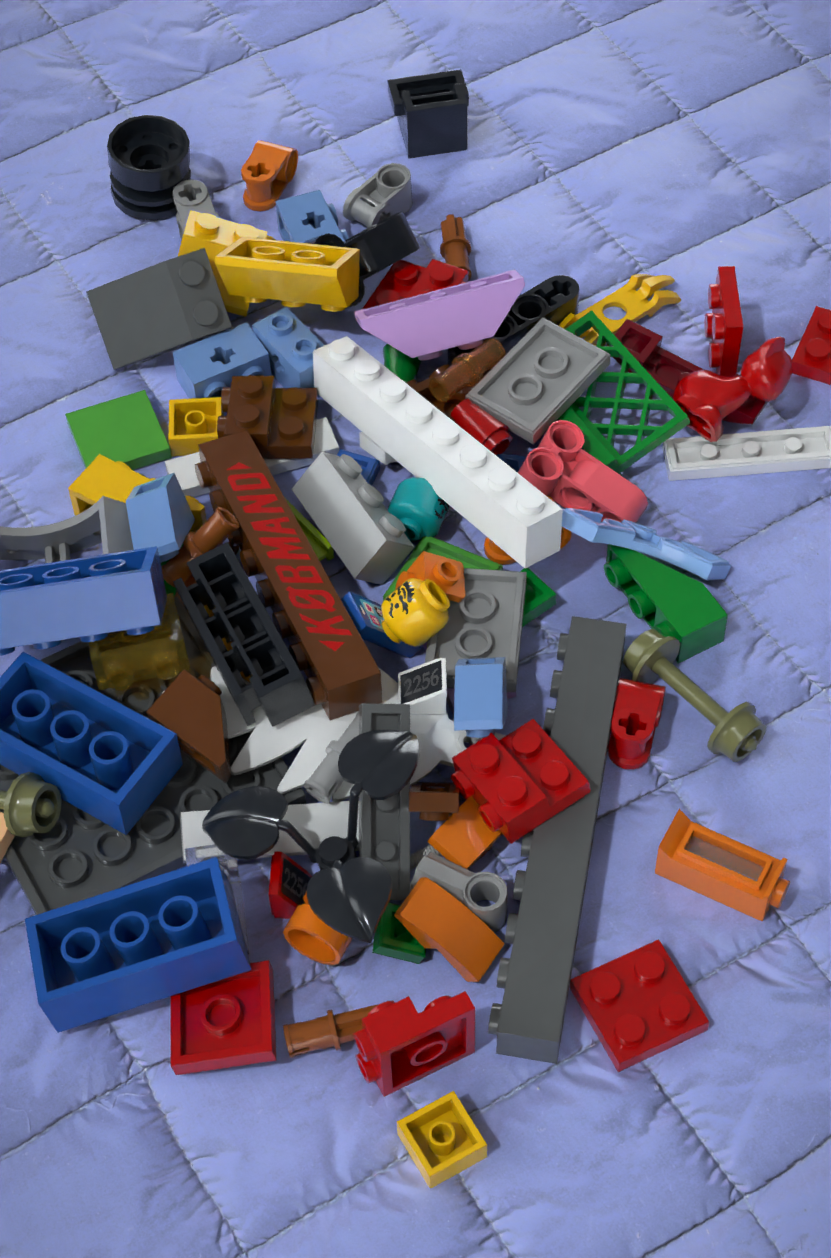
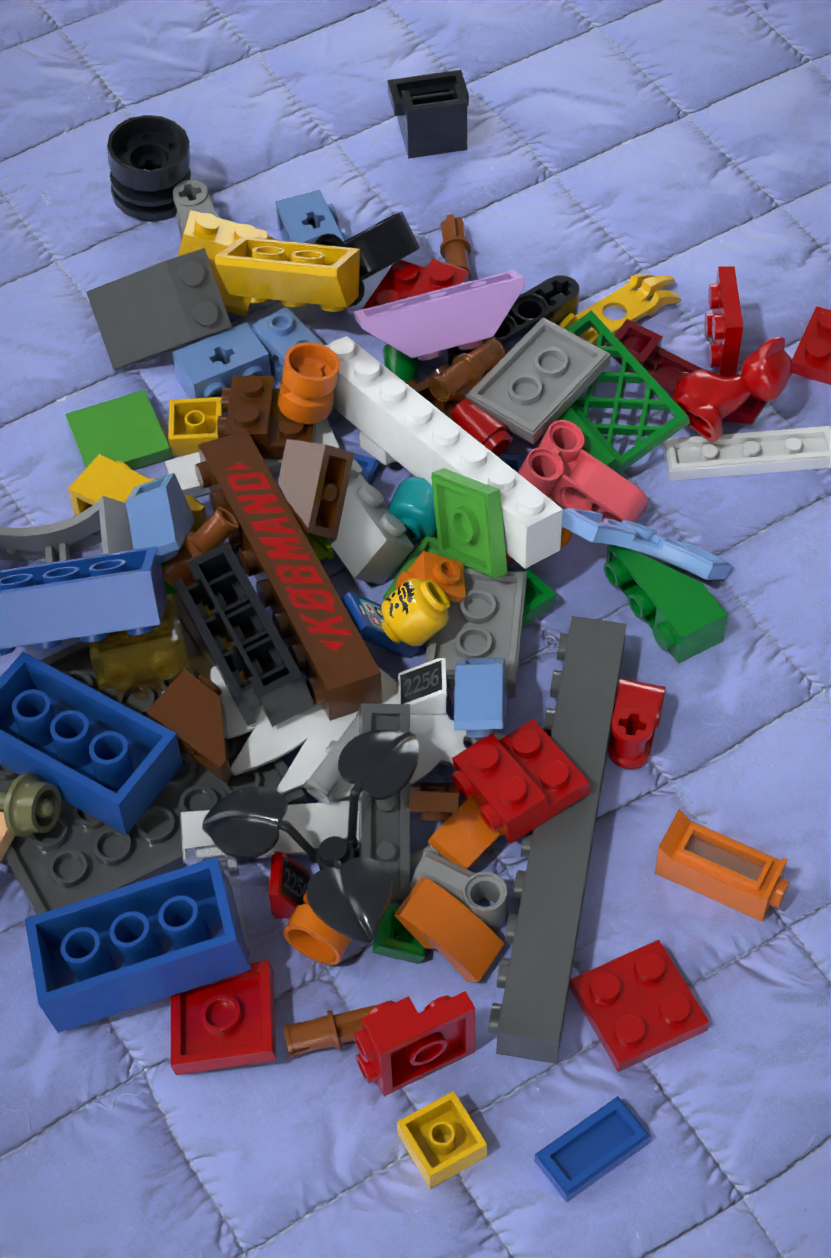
(267, 174): orange piece -> none
(308, 382): none -> orange wheel
(315, 485): none -> reddish brown slope
(381, 195): light grey piece -> none
(469, 522): none -> bright green tile
(592, 1149): none -> blue tile
(735, 732): olive piece -> none

